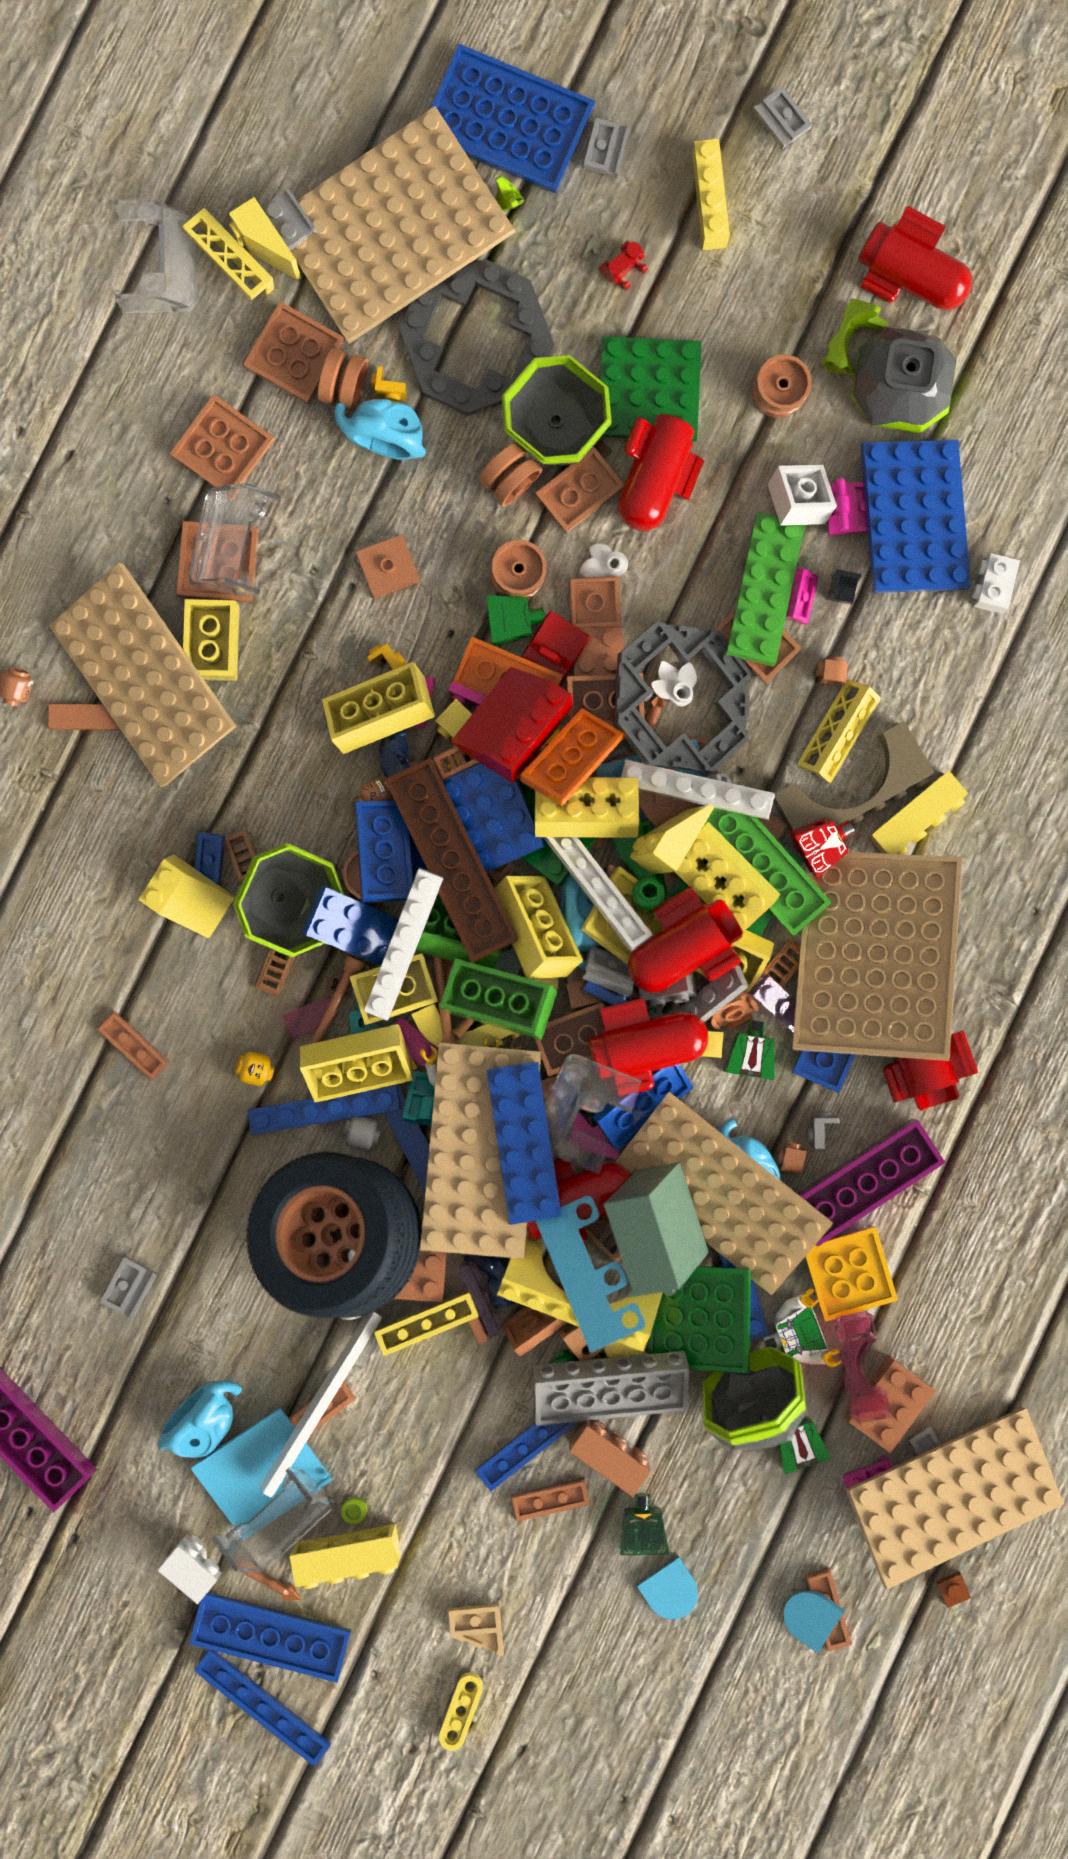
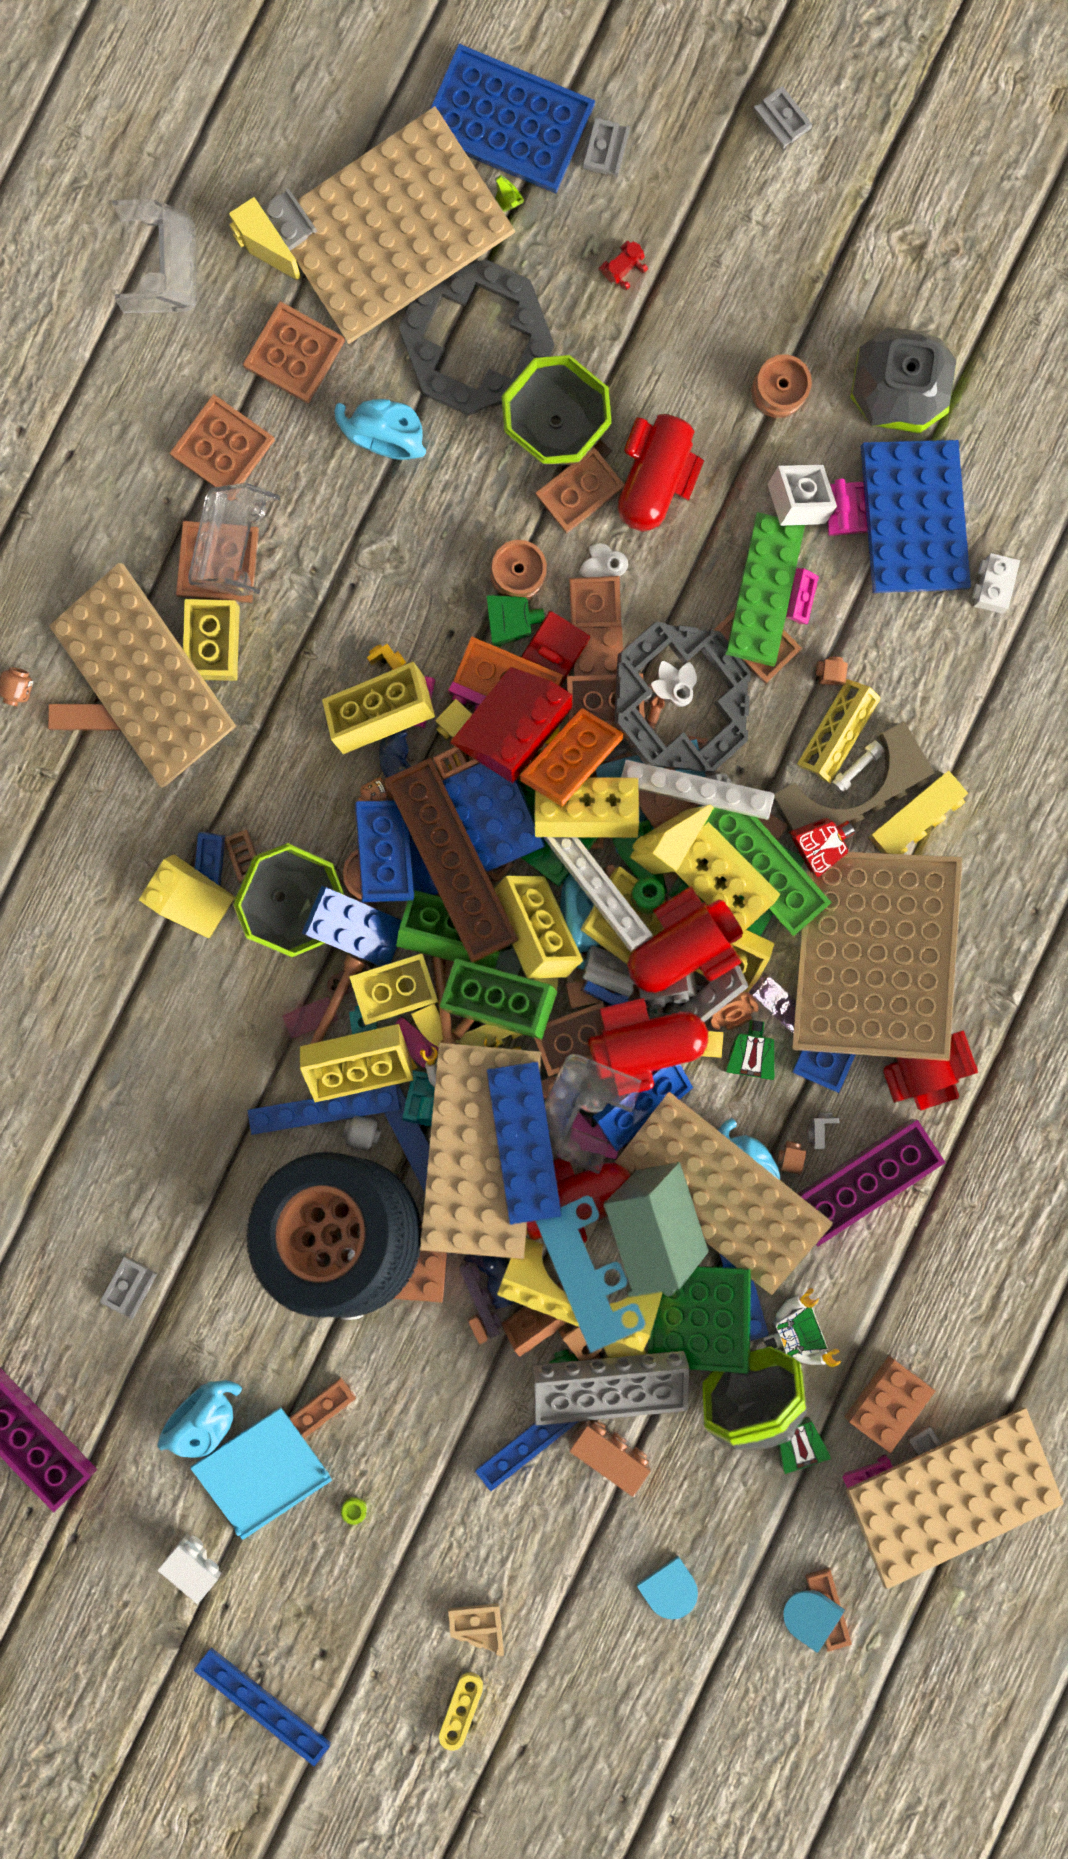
(133, 1045): nougat tile -> none
(232, 250): light yellow fence -> none
(254, 1068): yellow head -> none
(270, 1637): blue plate -> none
(278, 1526): clear windscreen -> none
(284, 973): medium nougat slope -> none
(288, 1592): nougat piece -> none
(319, 1403): white tile -> none
(342, 379): nougat wheel -> none
(345, 1556): light yellow brick -> none
(387, 389): yellow bracket -> none
(388, 566): nougat plate -> none
(403, 944): white plate -> none
(426, 1322): light yellow brick -> none
(510, 474): nougat wheel -> none
(550, 1499): nougat tile -> none
(616, 1257): medium nougat slope -> none
(643, 1529): clear green torso -> none
(650, 380): green plate -> none
(710, 194): light yellow brick -> none
(776, 959): nougat slope -> none
(843, 586): black panel -> none
(850, 1274): yellow plate -> none
(856, 315): lime animal -> none
(856, 1335): clear pink arch -> none
(873, 751): none -> white bar
(908, 261): red piece -> none
(953, 1589): dark orange plate -> none

